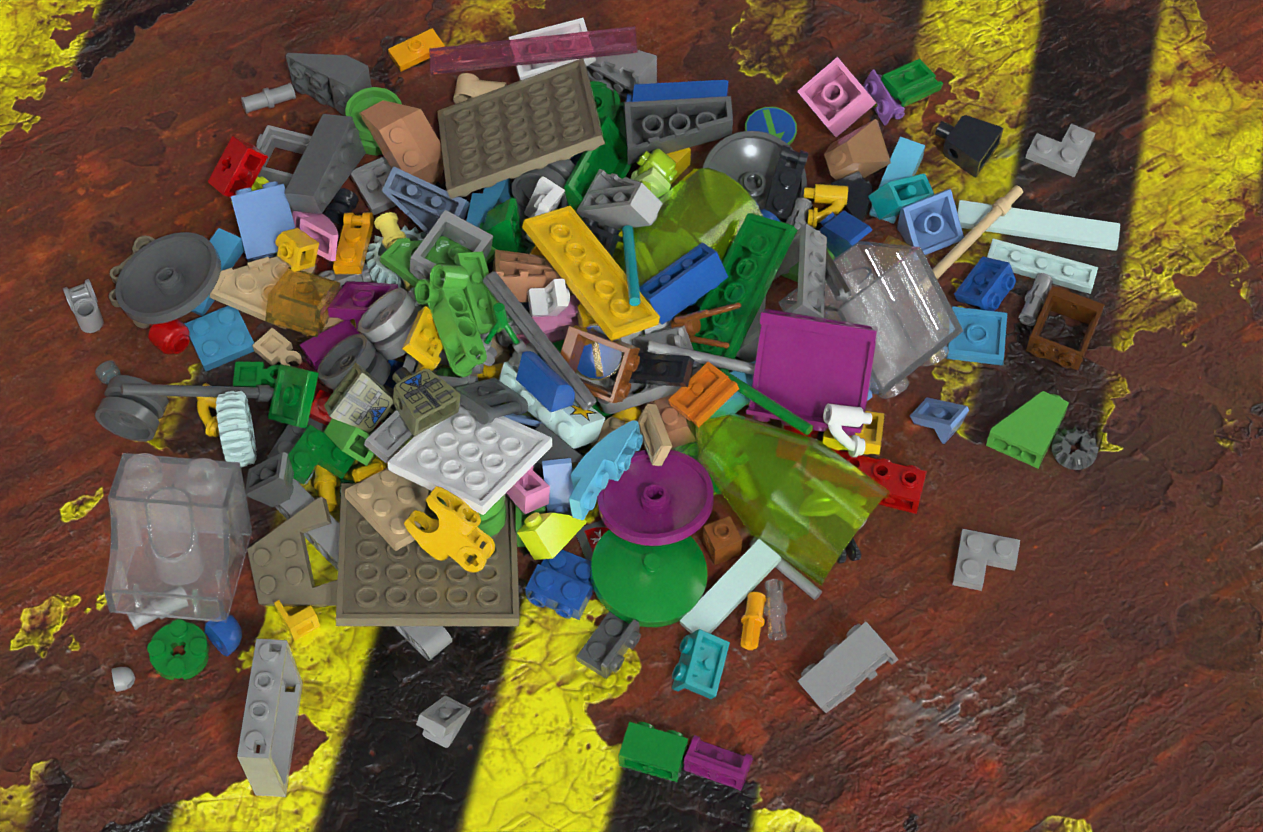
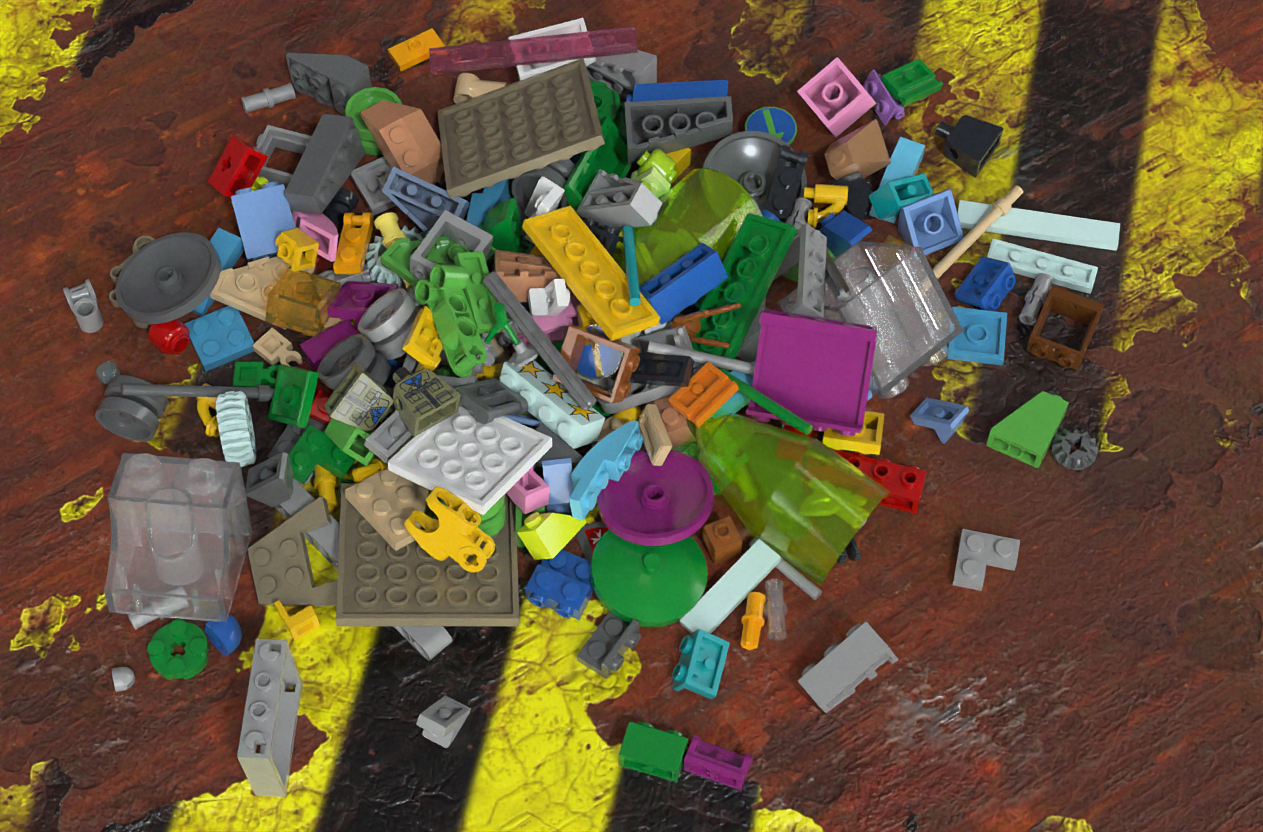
(544, 383): blue brick -> none
(842, 415): white plant -> none
(1063, 155): light grey plate -> none

